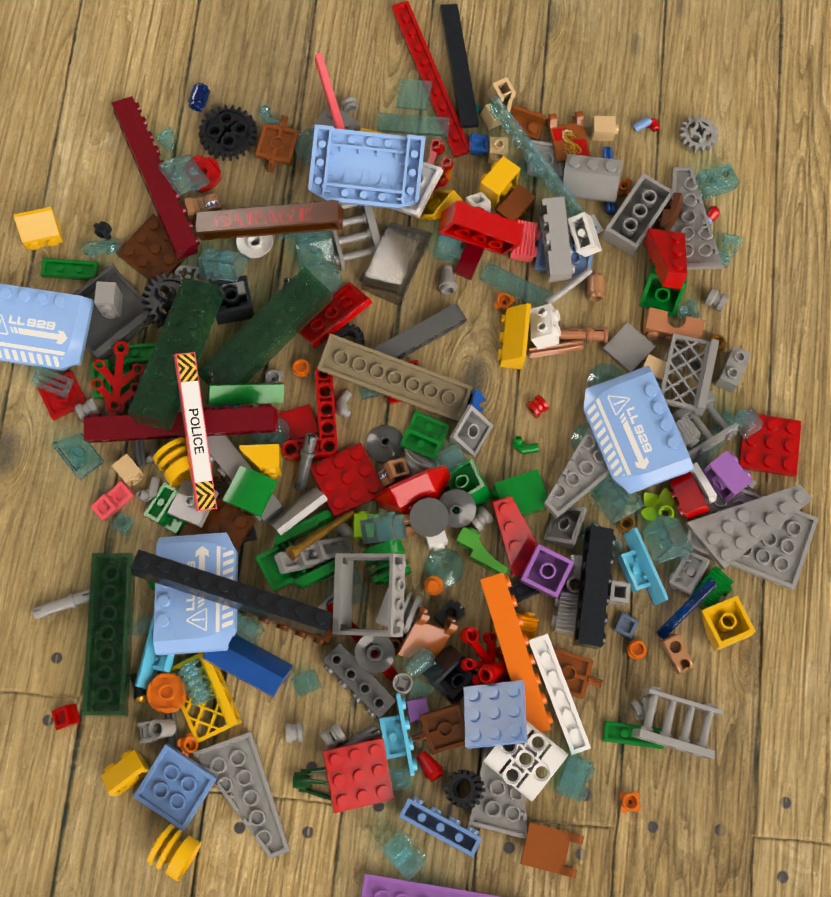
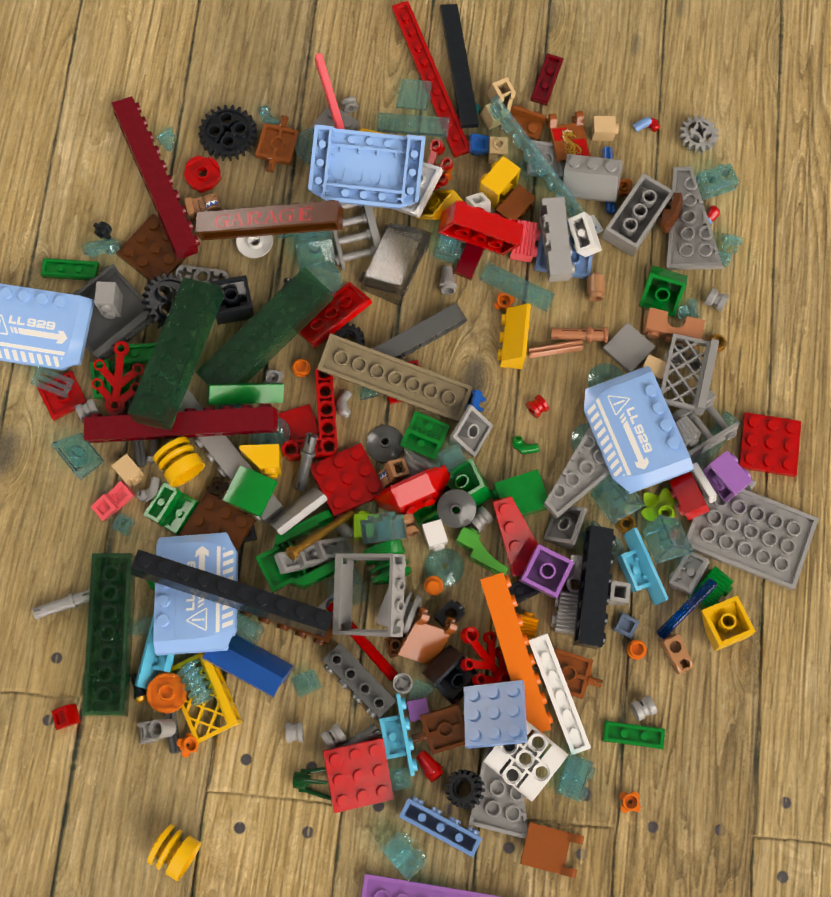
(39, 228): yellow slope -> none
(125, 773): yellow slope -> none
(175, 787): medium blue plate -> none
(184, 174): clear light blue slope -> none
(184, 506): light grey plate -> none
(195, 431): tile -> none
(199, 97): clear blue brick -> none
(222, 264): clear light blue slope -> none
(246, 789): light grey wing -> none
(385, 653): dark grey dish -> none
(420, 662): clear light blue brick -> none
(429, 517): dark grey tile -> none
(491, 672): red cone -> none
(545, 326): white brick -> none
(547, 79): none -> dark red tile
(570, 285): light grey bar -> none
(664, 737): light grey fence -> none
(668, 254): red wedge -> none
(733, 369): light grey brick -> none
(739, 528): light grey wing -> none
(748, 422): clear light blue brick -> none

